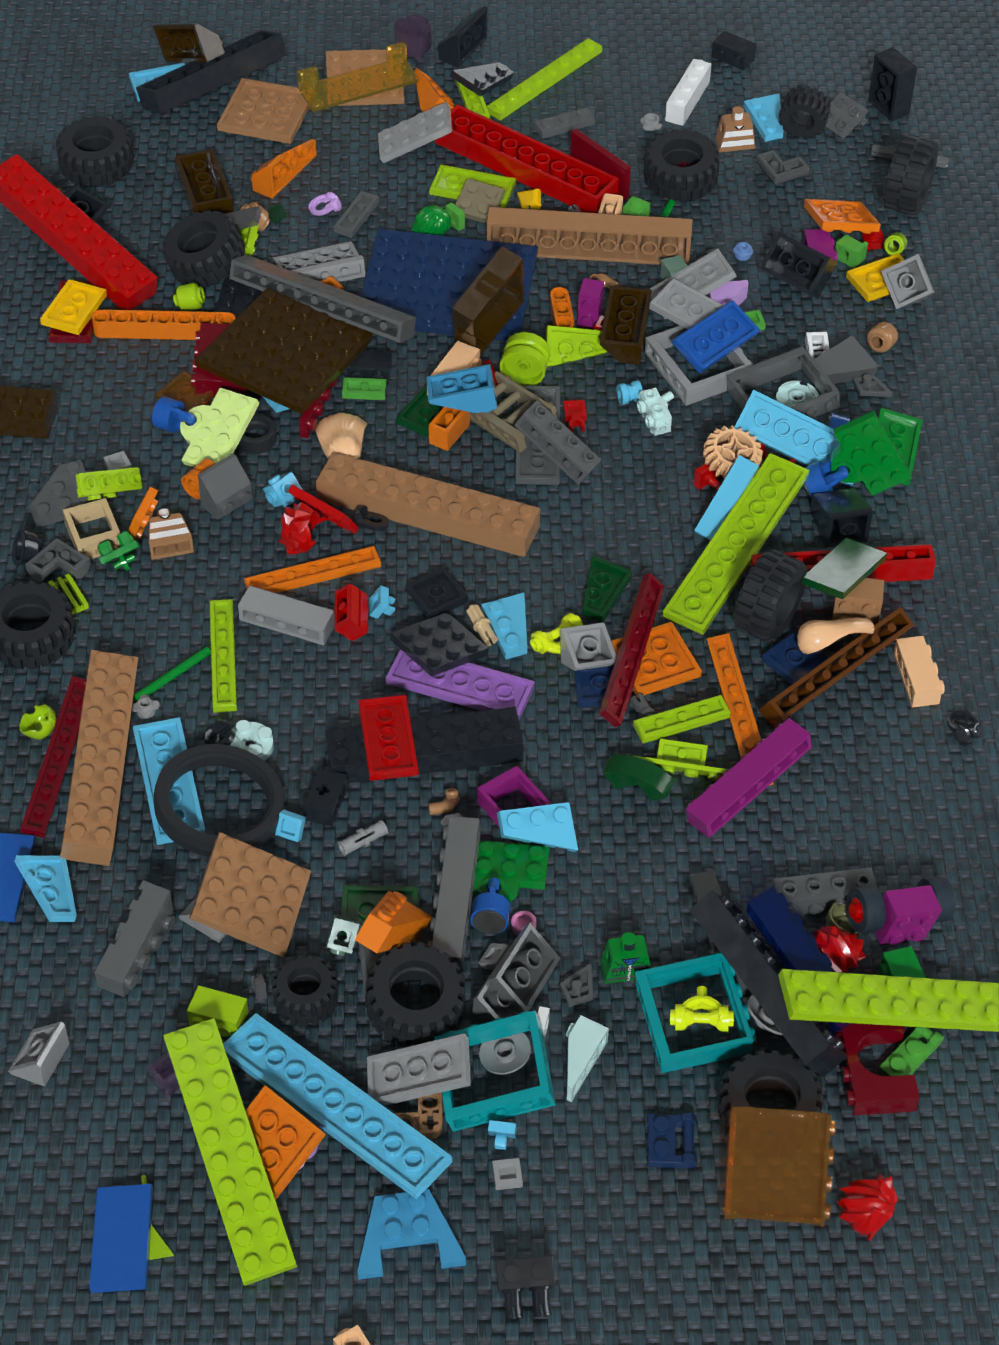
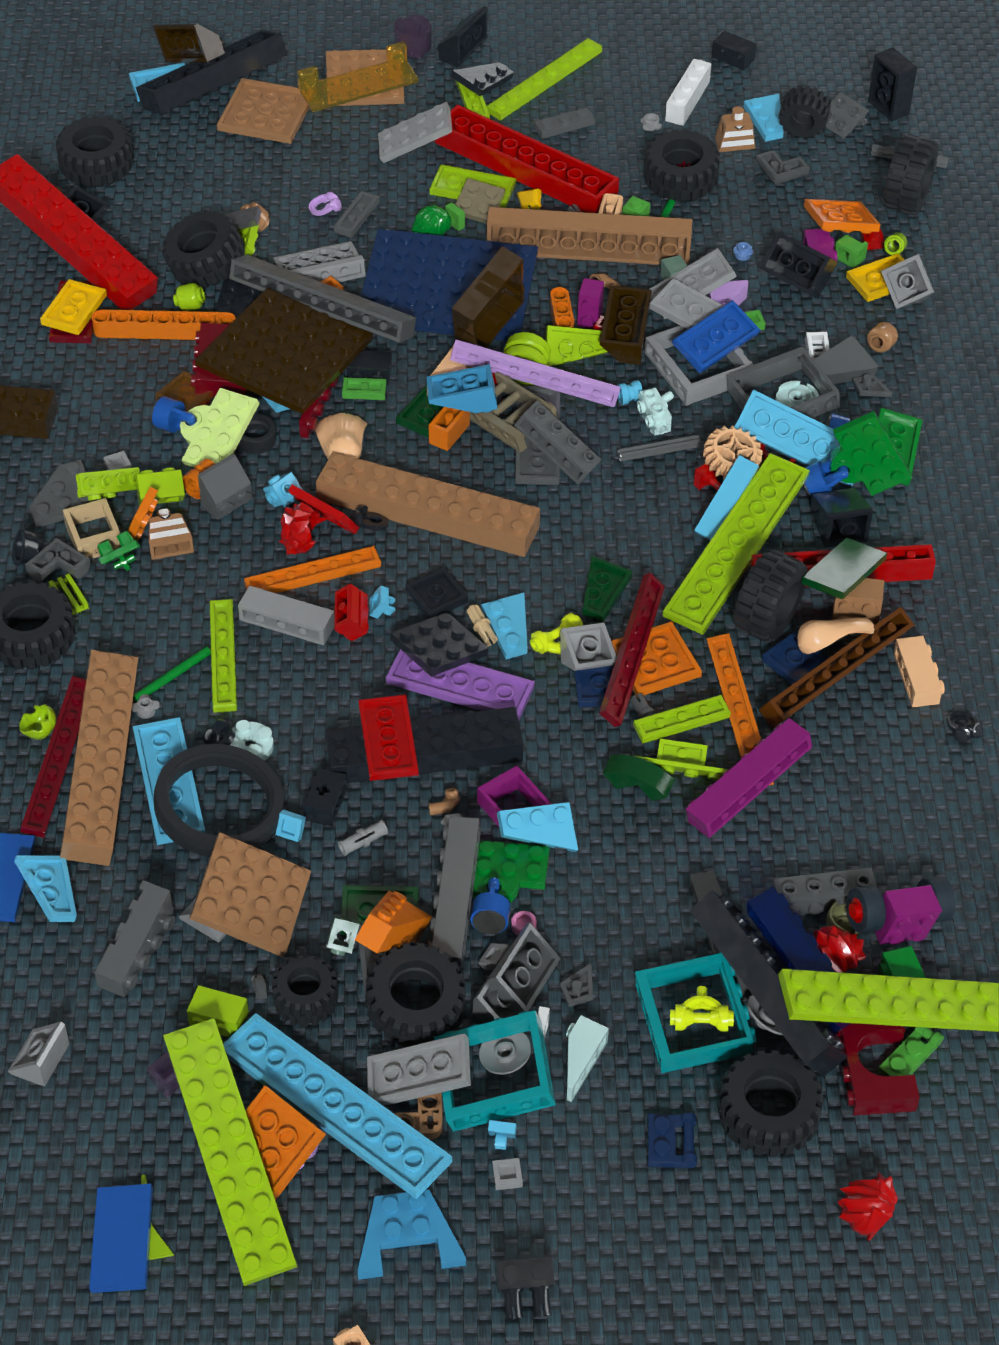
(168, 483): none -> lime brick
(203, 182): dark brown brick -> none
(277, 213): clear green plate -> none
(280, 170): orange wedge -> none
(430, 92): orange wedge -> none
(536, 373): none -> lavender plate
(575, 413): red plate -> none
(594, 154): dark red tile -> none
(624, 957): green torso -> none
(658, 448): none -> dark grey axle
(778, 1165): clear orange panel -> none

